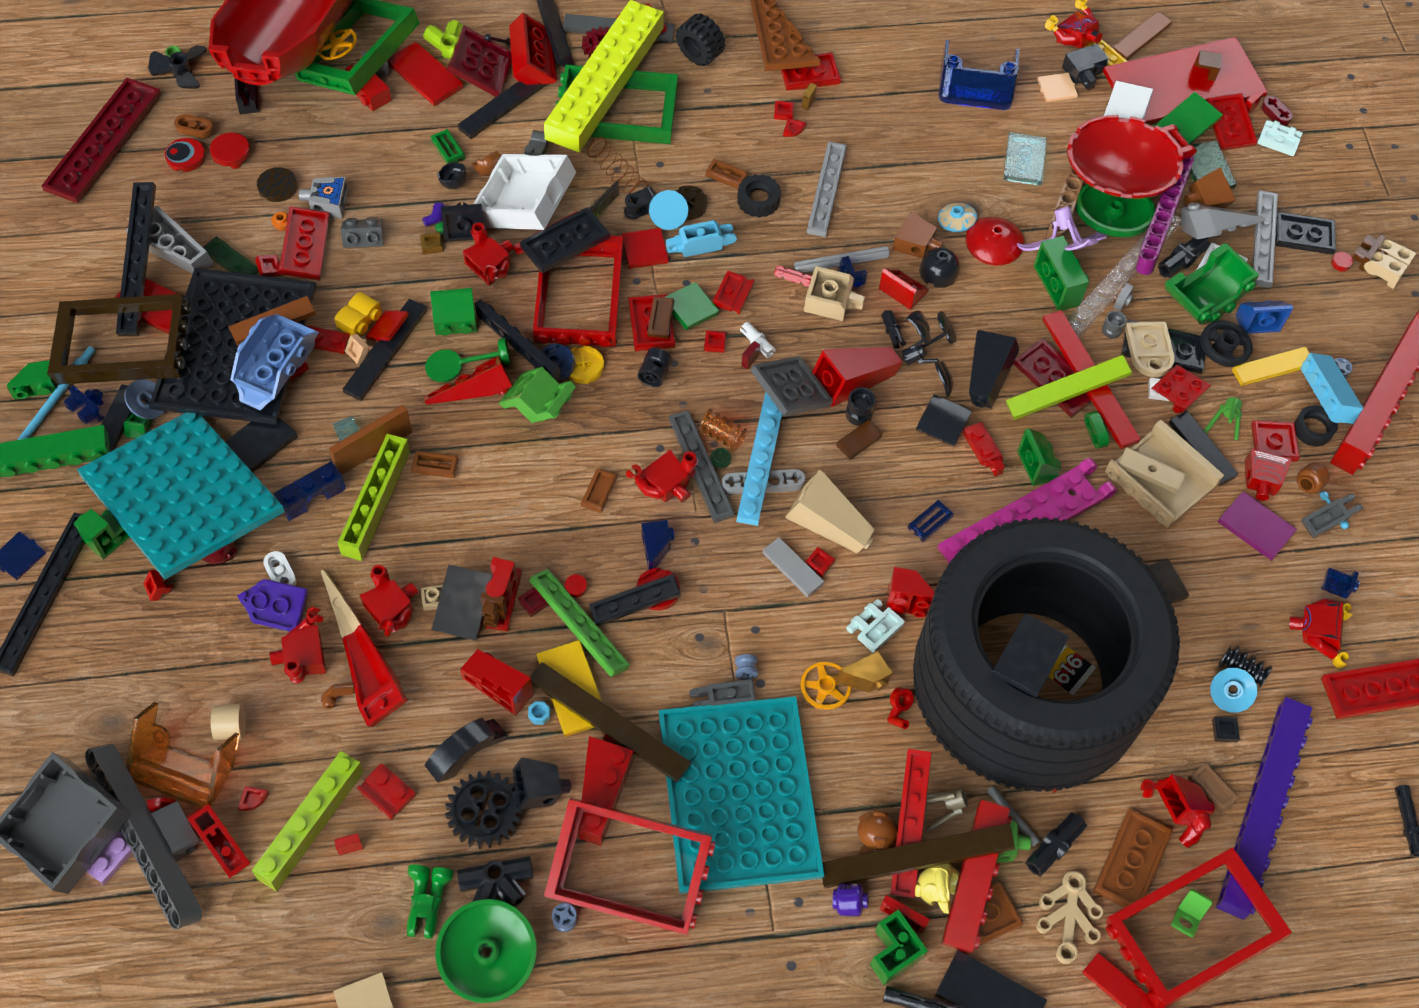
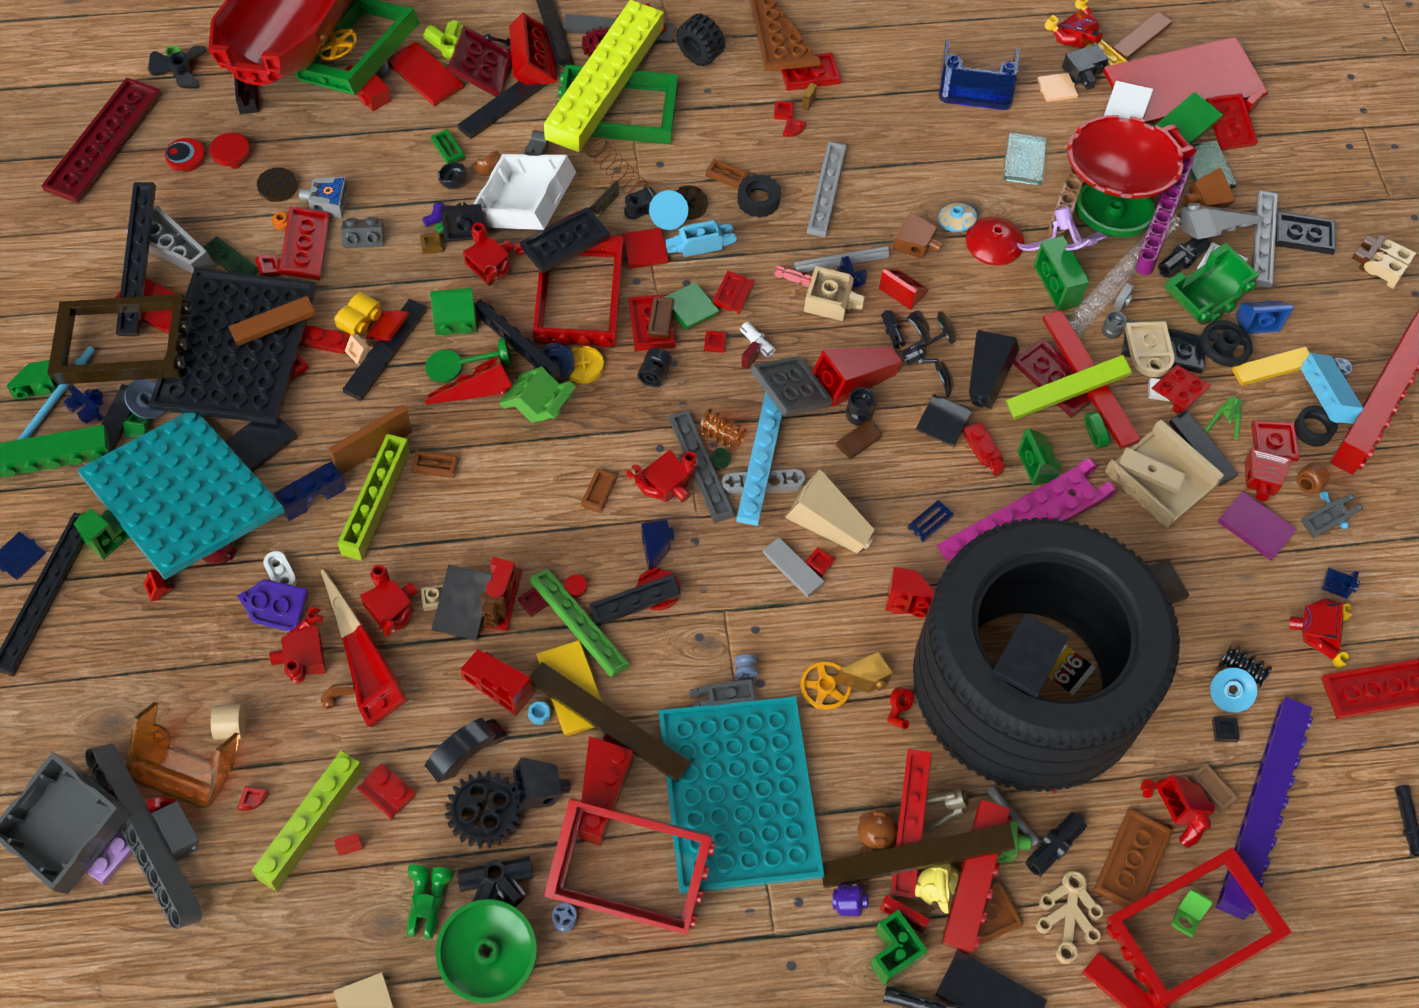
(194, 126): dark orange plate -> none
(218, 840): red slope -> none
(269, 358): medium blue slope -> none
(345, 428): clear light blue tile -> none
(880, 630): light aqua plate -> none
(939, 267): black cylinder -> none
(1210, 61): panel -> none
(1276, 110): dark red beam -> none
(1280, 137): light aqua plate -> none
(1341, 261): tile -> none

